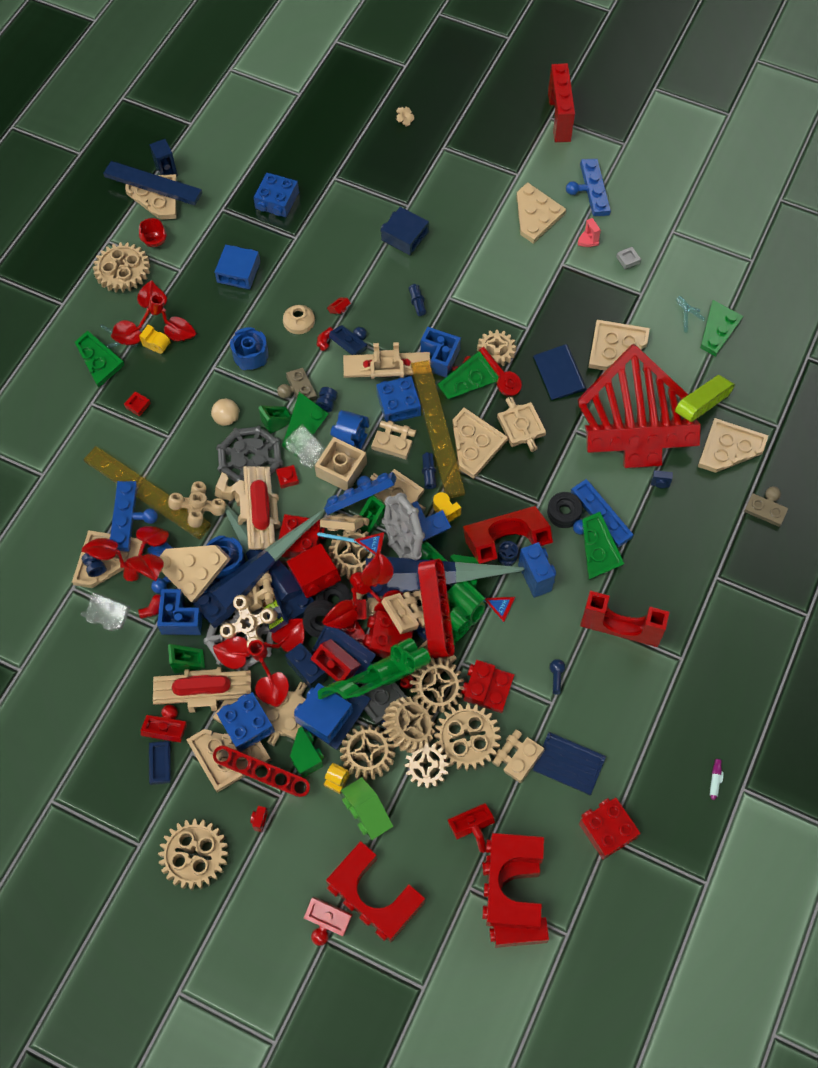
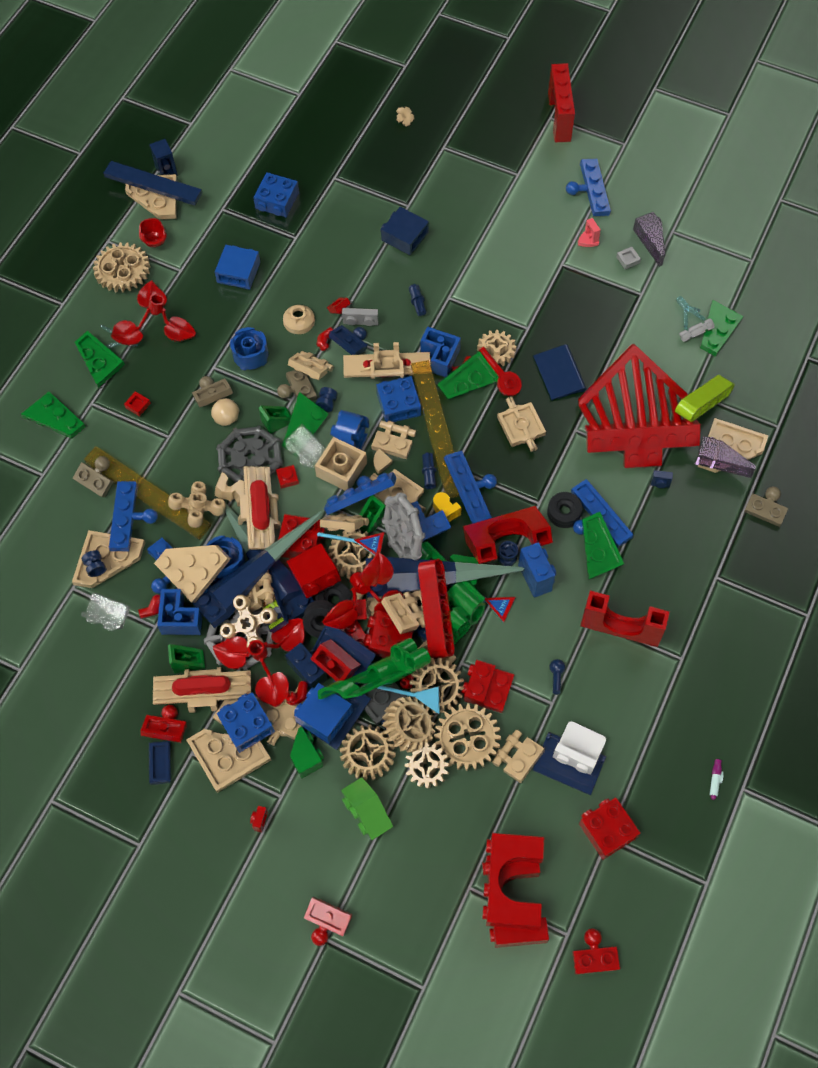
(53, 414): none -> green wing
(93, 478): none -> dark tan plate
(148, 565): red plant -> none
(154, 340): yellow leg -> none
(186, 873): tan gear -> none
(211, 391): none -> dark tan plate
(253, 763): red beam -> none
(298, 697): none -> red arm
(310, 365): none -> tan plate
(336, 778): yellow leg -> none
(360, 316): none -> light grey plate
(381, 461): none -> tan tile
(387, 920): red arch -> none
(429, 696): none -> medium azure piece
(468, 487): none -> blue plate
(472, 822): red plate -> none
(475, 442): tan plate -> none
(536, 212): tan plate -> none
(579, 747): none -> white bracket
(595, 958): none -> red plate
(613, 340): tan plate -> none
(650, 233): none -> clear purple slope
(696, 330): none -> light grey axle
(720, 456): none -> clear purple slope

